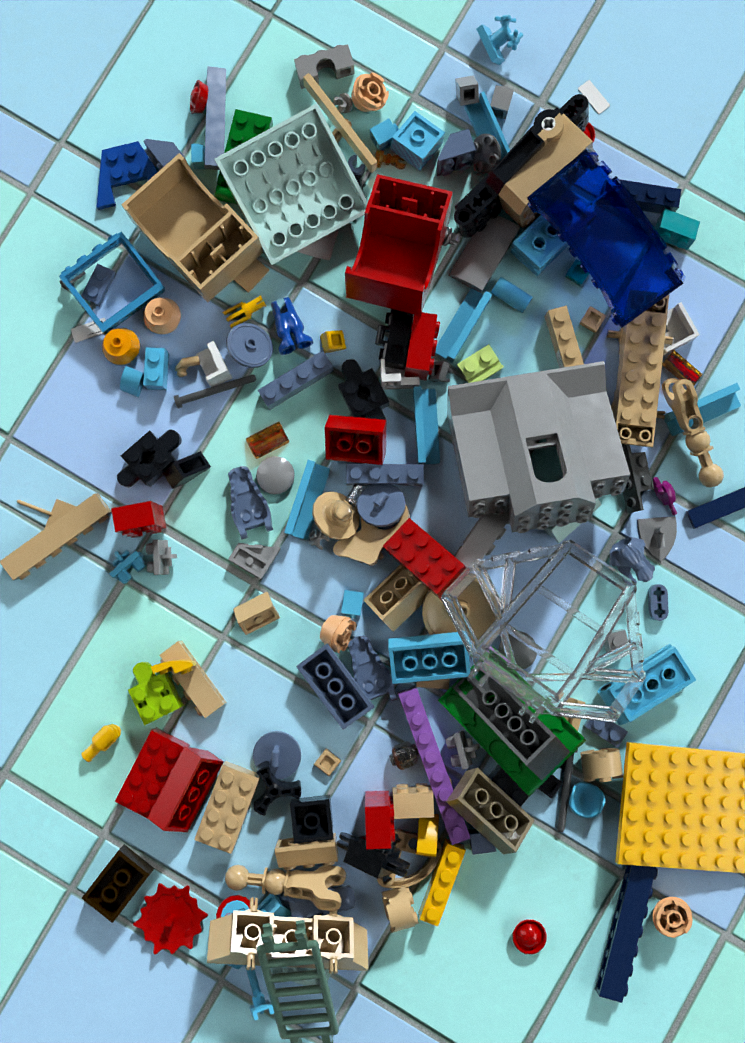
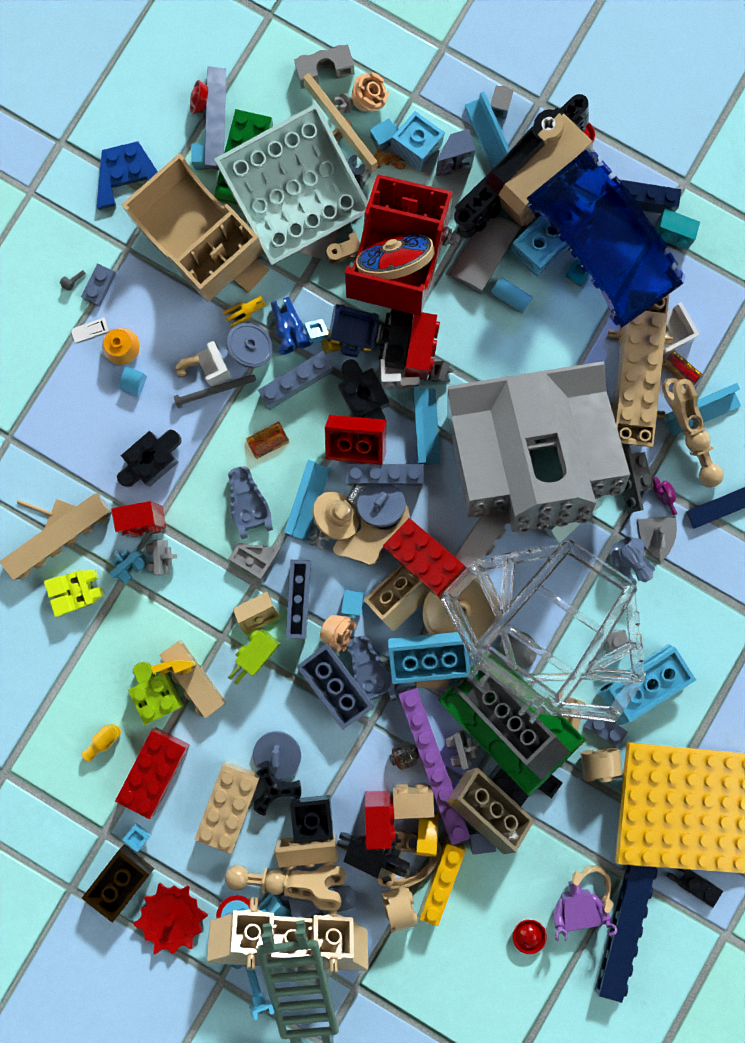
(70, 590): none -> neon yellow hips
(98, 253): dark azure window -> none
(136, 837): none -> medium azure tile
(156, 368): medium azure brick -> none
(161, 152): sand blue slope -> none
(161, 315): light nougat cone -> none
(185, 790): red brick -> none
(186, 469): black slope -> none
(255, 654): none -> lime brick
(275, 475): light grey dish -> none
(298, 599): none -> sand blue brick
(316, 331): none -> tile
(327, 762): tan tile -> none
(340, 252): none -> tan leg
(353, 329): none -> dark blue piece
(396, 256): none -> dish
(462, 324): medium azure panel -> none
(467, 90): light grey brick -> none
(480, 365): yellowish green plate -> none
(487, 153): light grey dish -> none
(494, 41): medium azure piece -> none
(563, 337): tan brick -> none
(565, 793): dark grey bar -> none
(577, 878): none -> tan helmet
(578, 911): none -> medium lavender torso
(586, 800): medium azure helmet -> none
(592, 319): tan plate -> none
(594, 96): white sticker -> none
(653, 603): sand blue beam -> none
(672, 917): light nougat cone -> none
(697, 886): none -> black hinge

